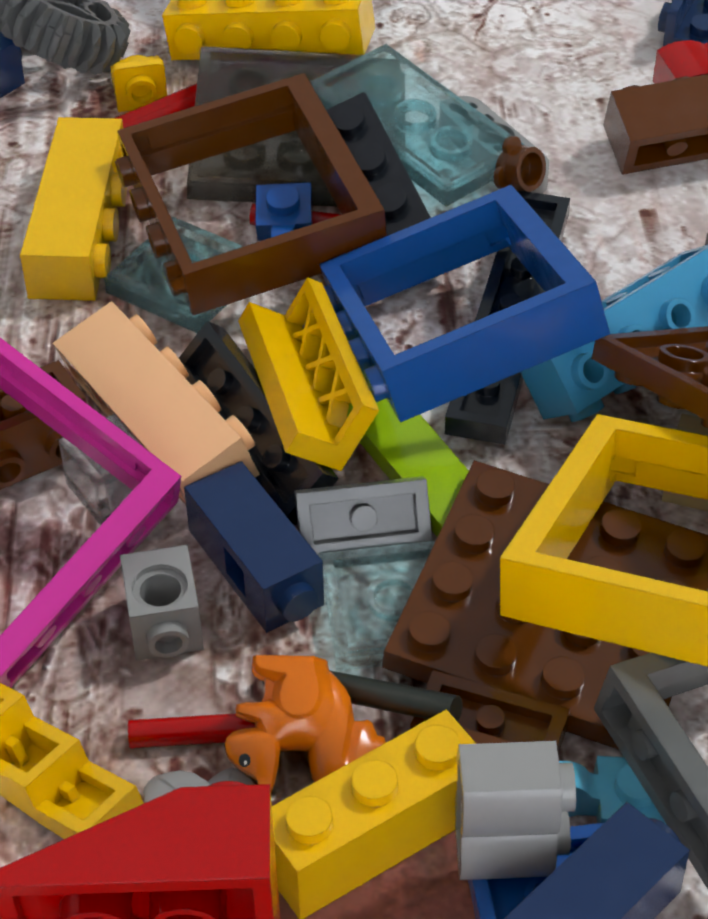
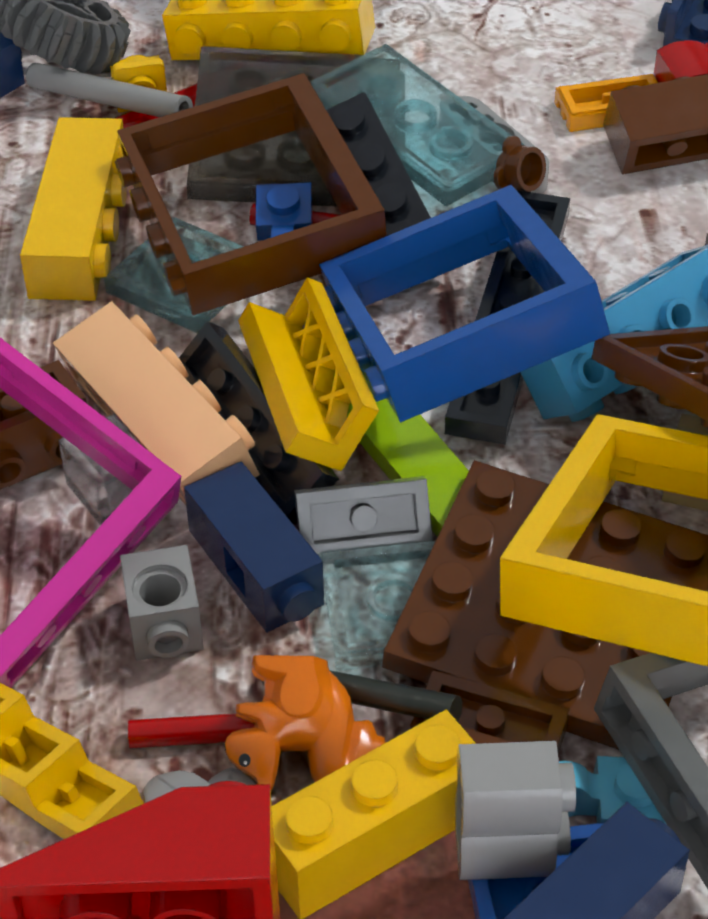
(105, 91): none -> light grey piece
(587, 103): none -> light orange tile

